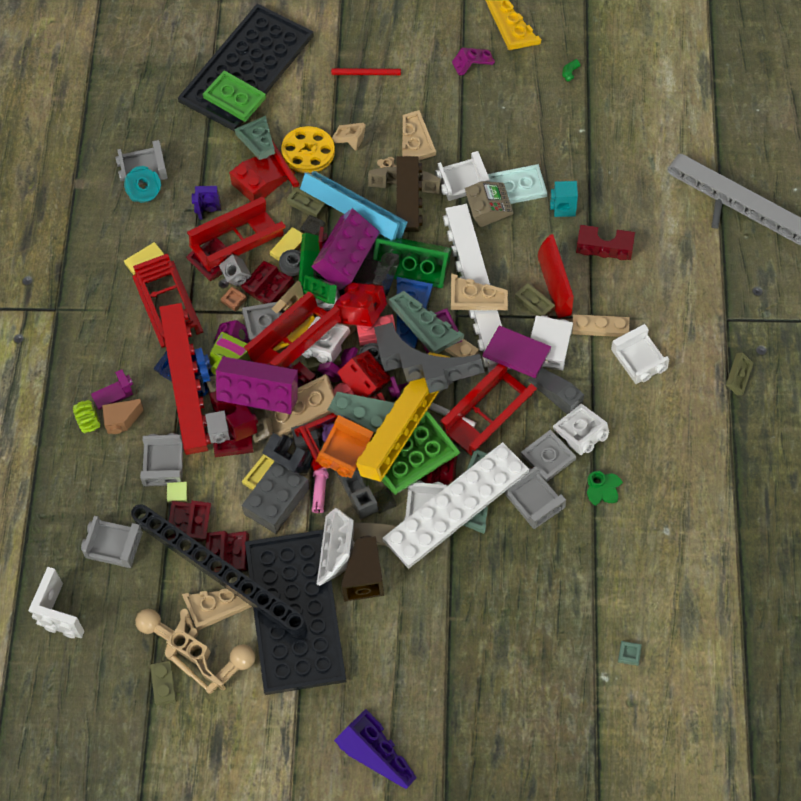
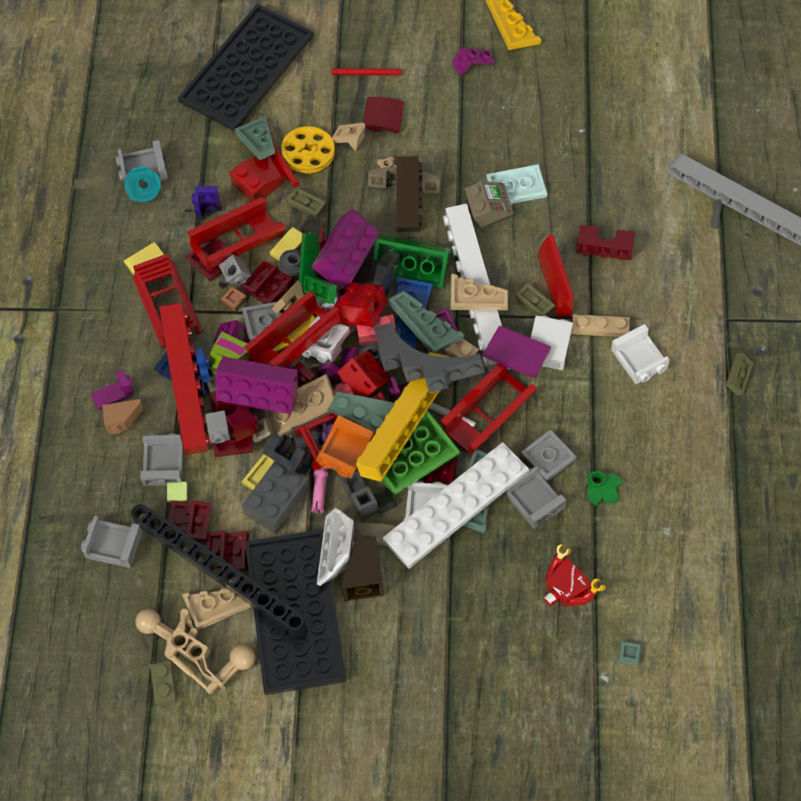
(44, 602): white bracket -> none
(86, 416): lime gear -> none
(234, 96): bright green plate -> none
(345, 199): medium azure piece -> none
(369, 746): dark purple wedge -> none
(383, 114): none -> dark red slope
(416, 137): tan wing -> none
(461, 175): white panel -> none
(558, 390): dark grey slope -> none
(564, 198): teal brick -> none
(568, 69): green arm -> none
(568, 583): none -> red torso
(582, 429): white plate -> none

